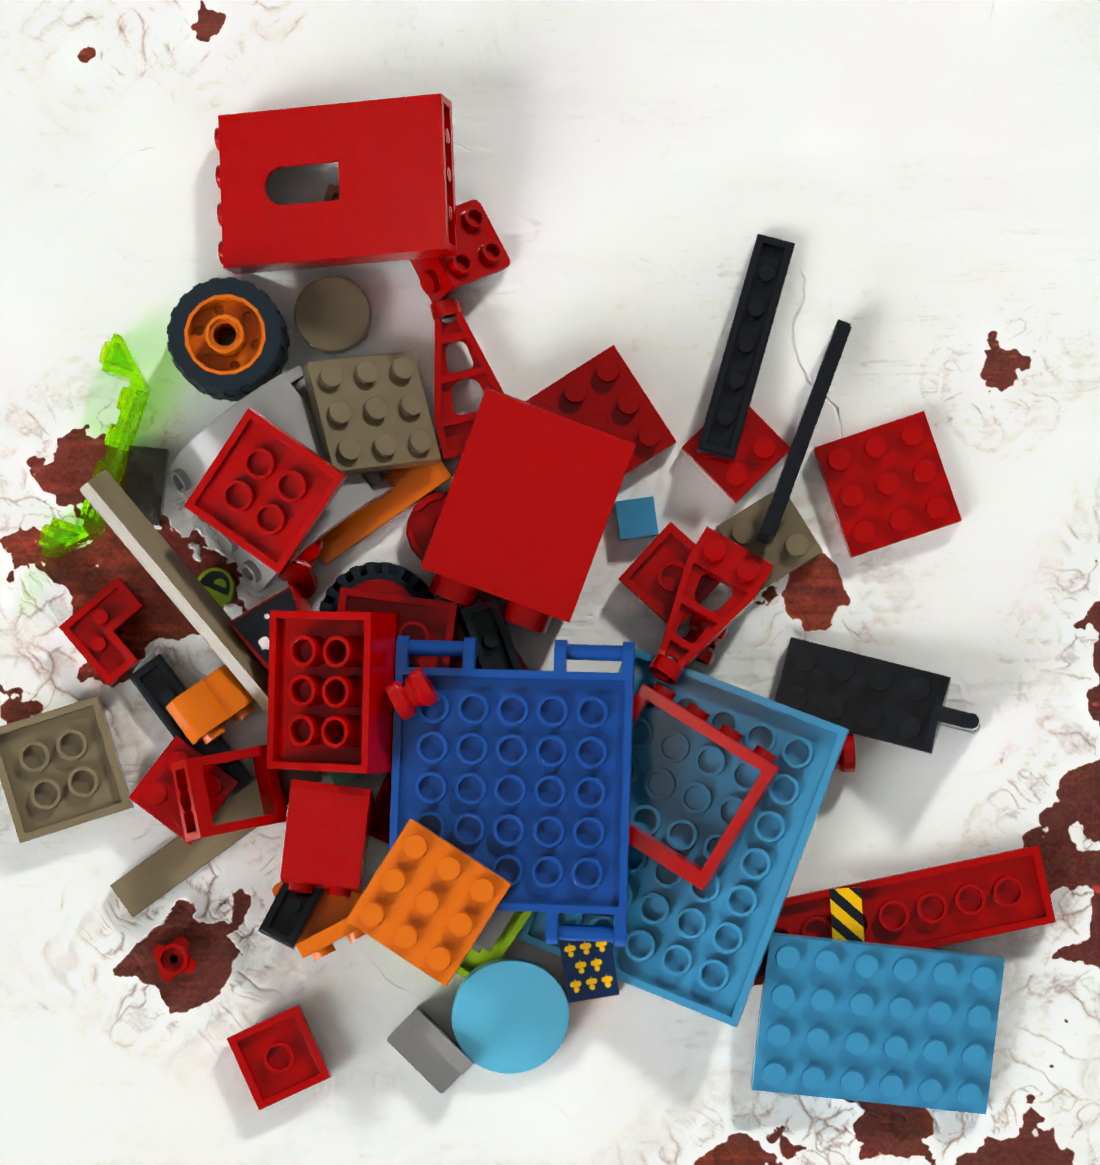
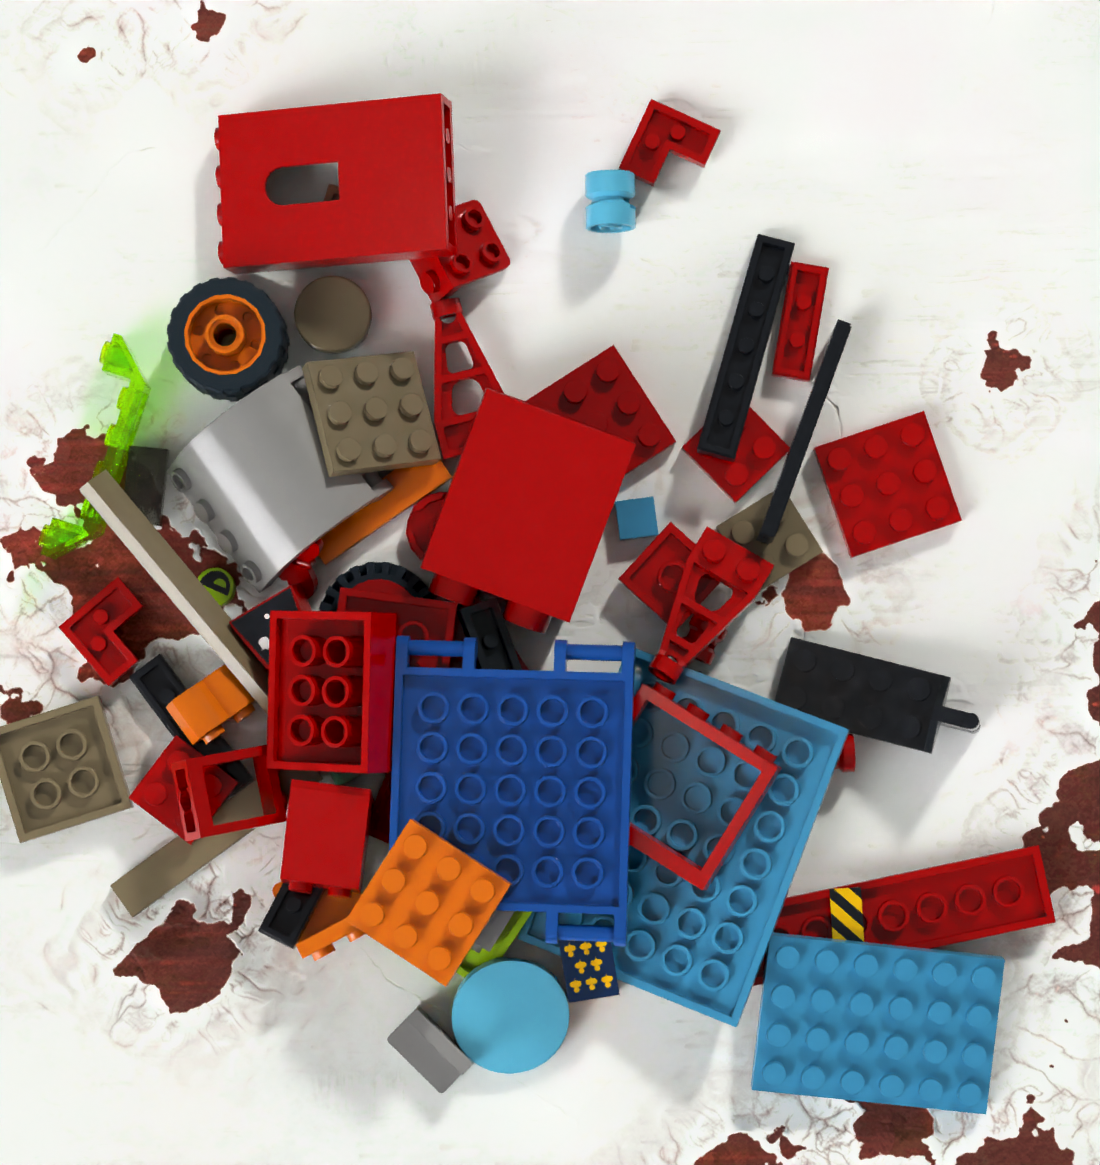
(163, 955): red plate -> none
(265, 491): red plate -> none
(279, 1057): red plate -> none
(414, 692): red wheel -> none
(610, 201): none -> medium azure wheel
(663, 132): none -> red plate
(800, 321): none -> red tile

